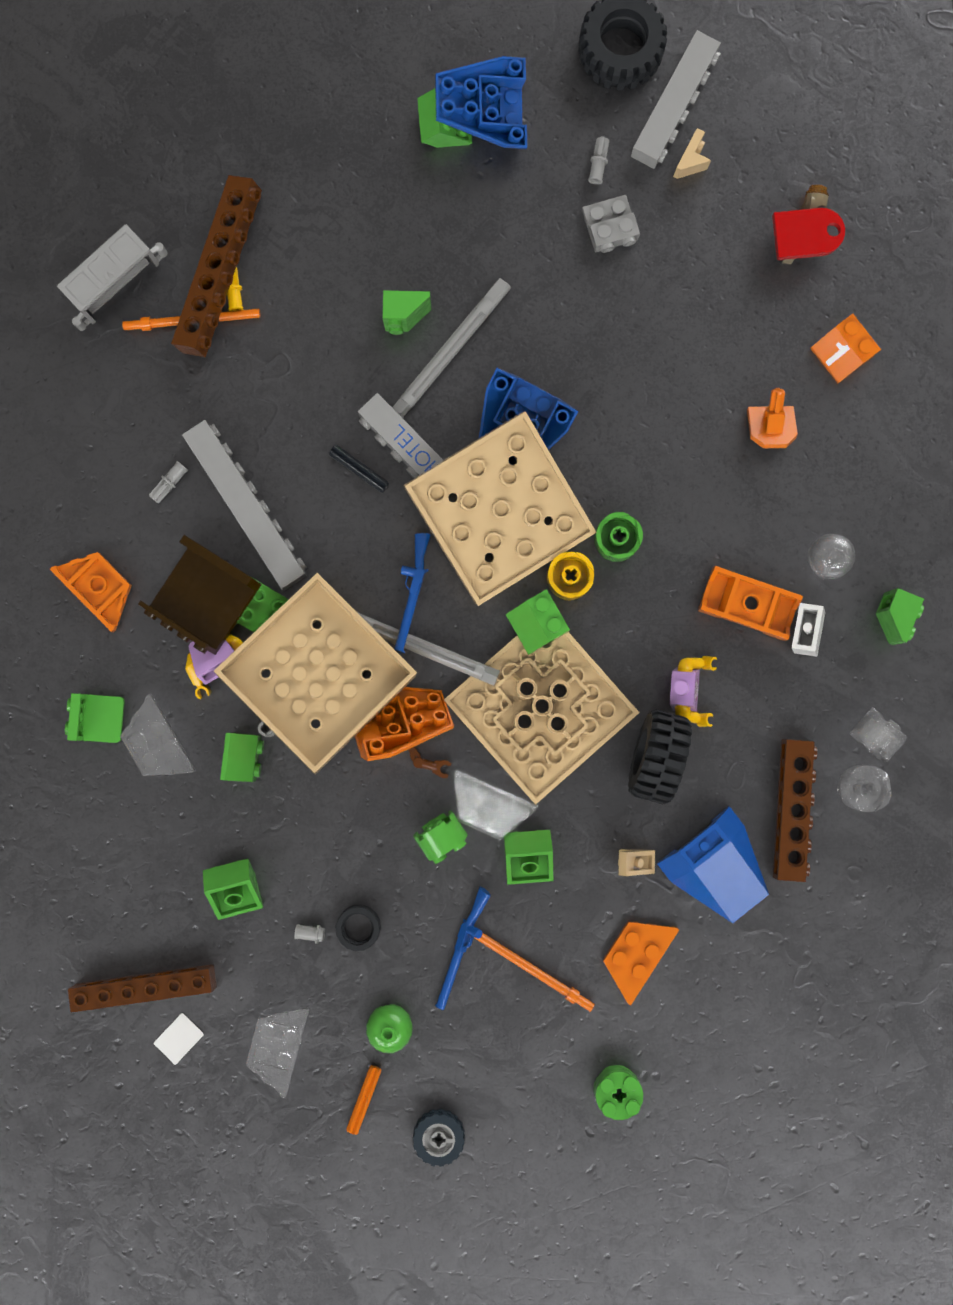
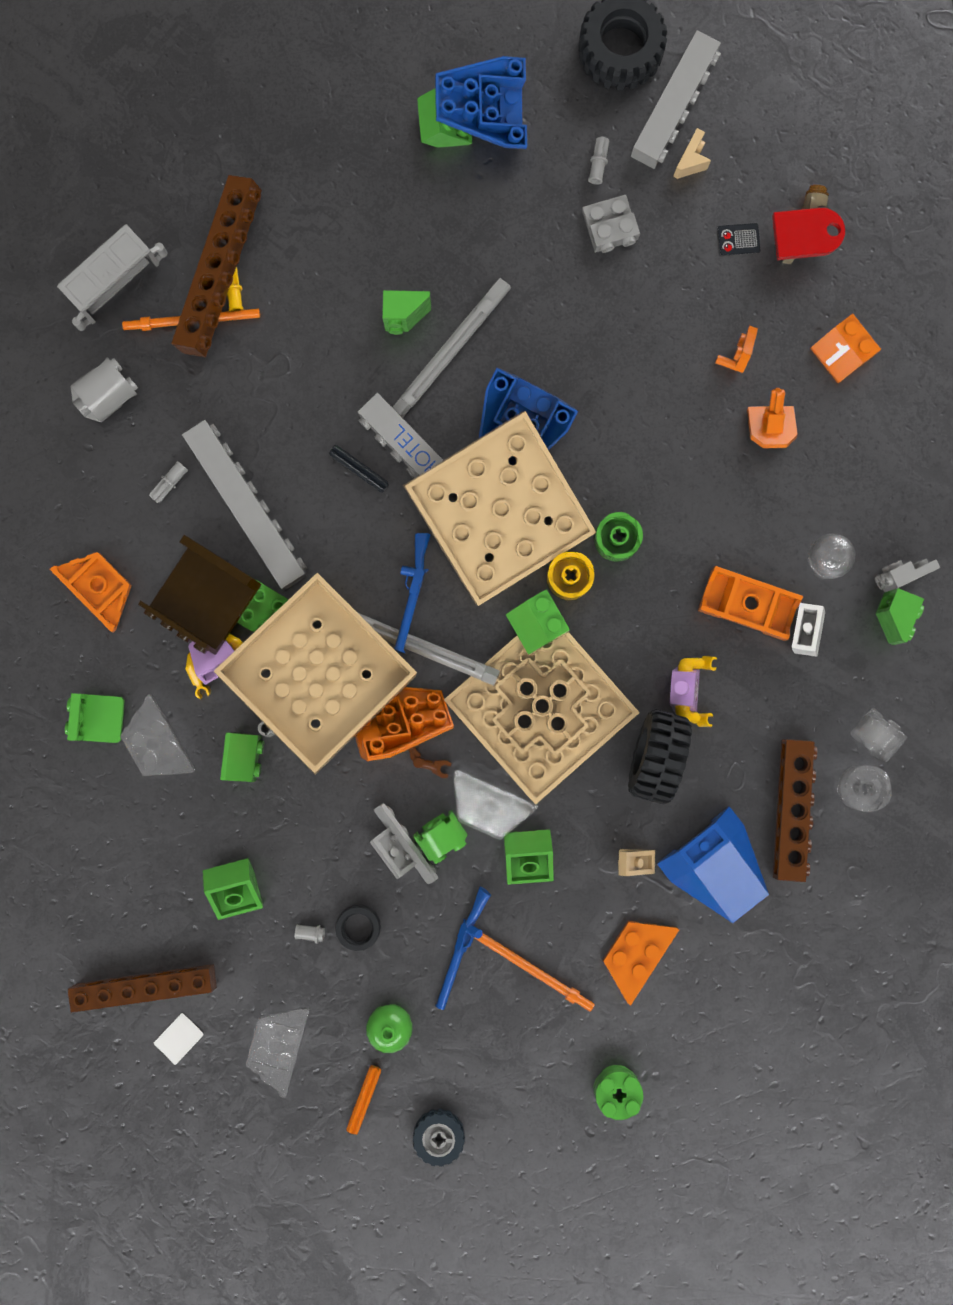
(102, 391): none -> light grey cylinder
(398, 849): none -> light grey bracket
(739, 239): none -> black sticker
(743, 352): none -> orange plate
(900, 574): none -> light grey plate

